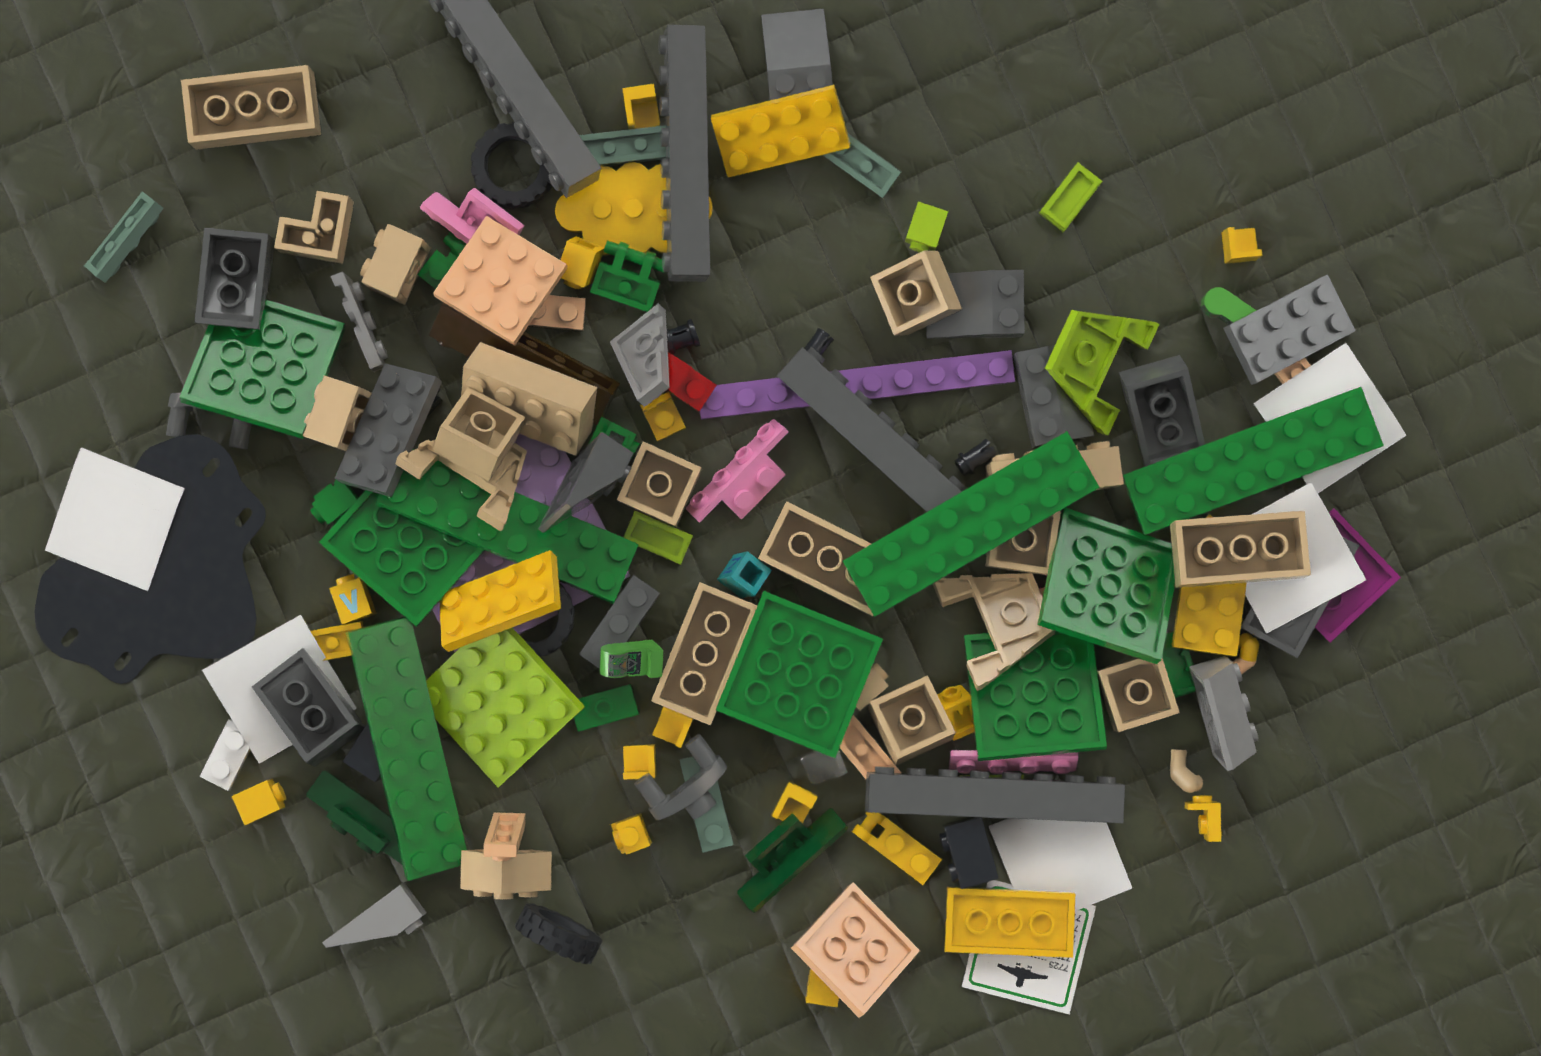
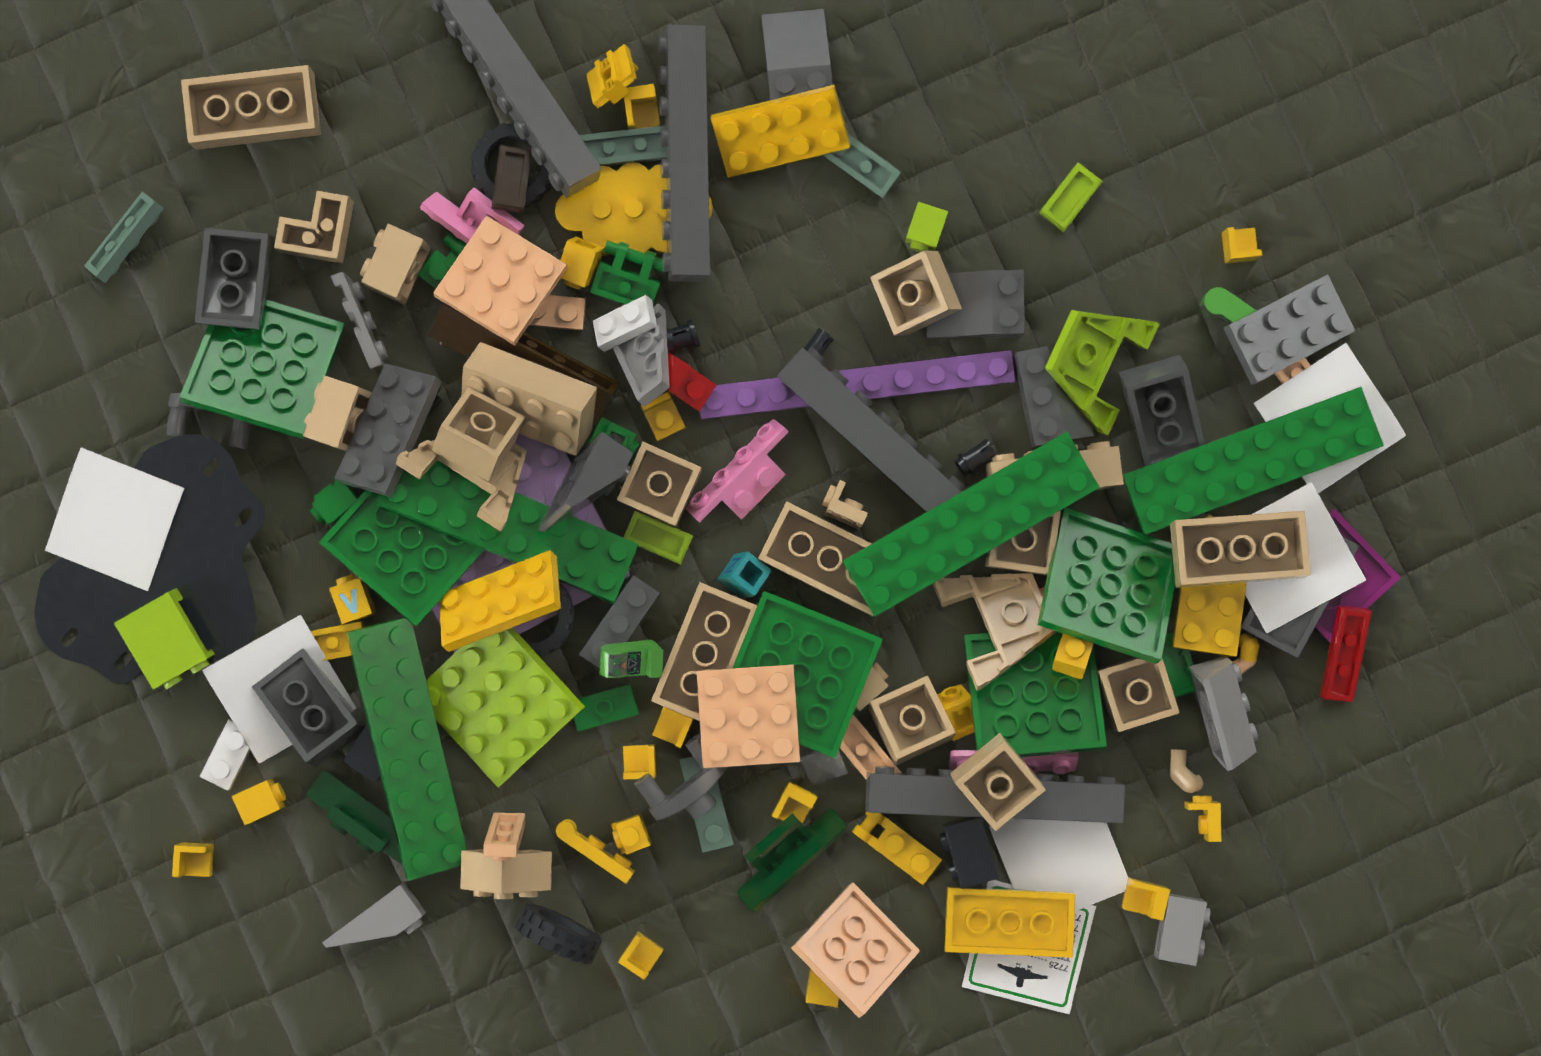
(163, 640): none -> lime panel
(192, 859): none -> yellow panel
(511, 179): none -> dark brown tile
(594, 850): none -> yellow plate
(612, 76): none -> yellow piece
(624, 323): none -> white plate
(640, 955): none -> yellow panel
(748, 716): none -> light nougat plate
(847, 512): none -> tan bracket
(997, 782): none -> tan brick
(1072, 656): none -> yellow brick
(1146, 898): none -> yellow panel
(1181, 930): none -> light grey brick
(1345, 653): none -> red tile

